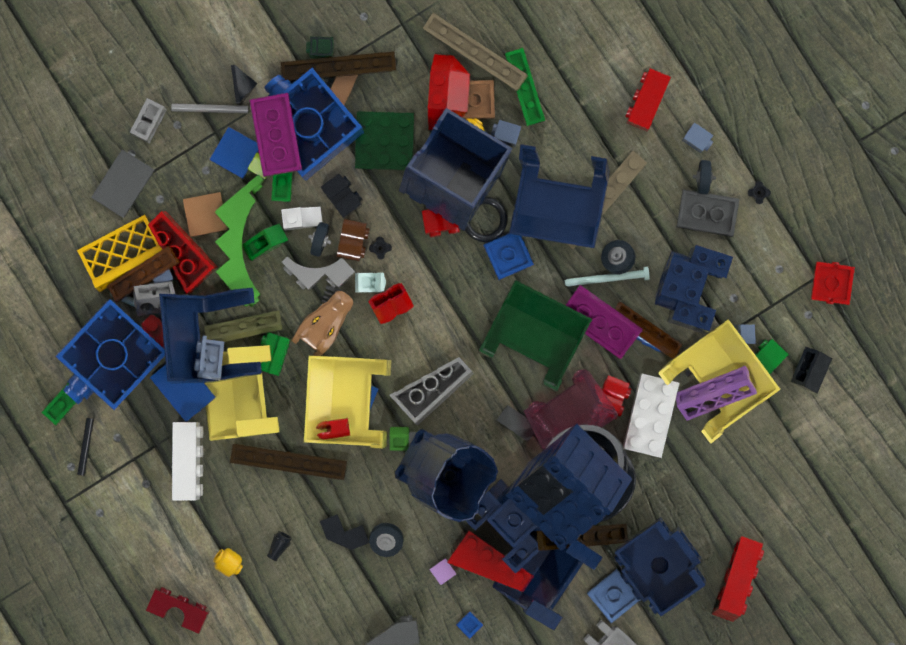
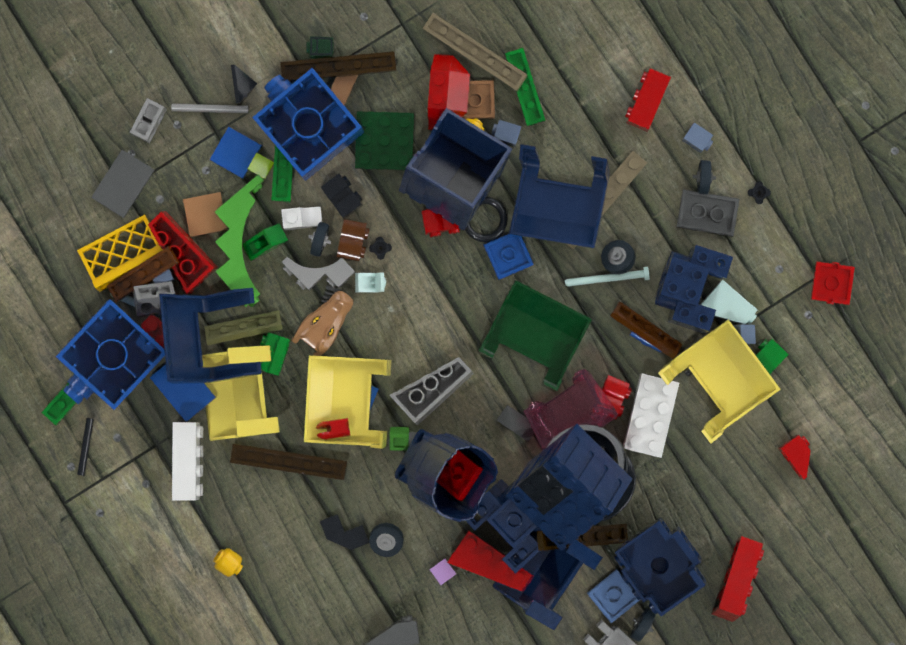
(194, 615): dark red arch -> none
(210, 358): sand blue bracket -> none
(275, 134): magenta tile -> none
(279, 544): black cone -> none
(391, 303): red brick -> none
(459, 475): none -> red plate
(469, 624): blue tile -> none
(607, 325): magenta tile -> none
(643, 625): none -> black wheel
(713, 390): medium lavender fence -> none
(730, 305): none -> light aqua slope
(797, 454): none -> red slope
(811, 369): black brick -> none

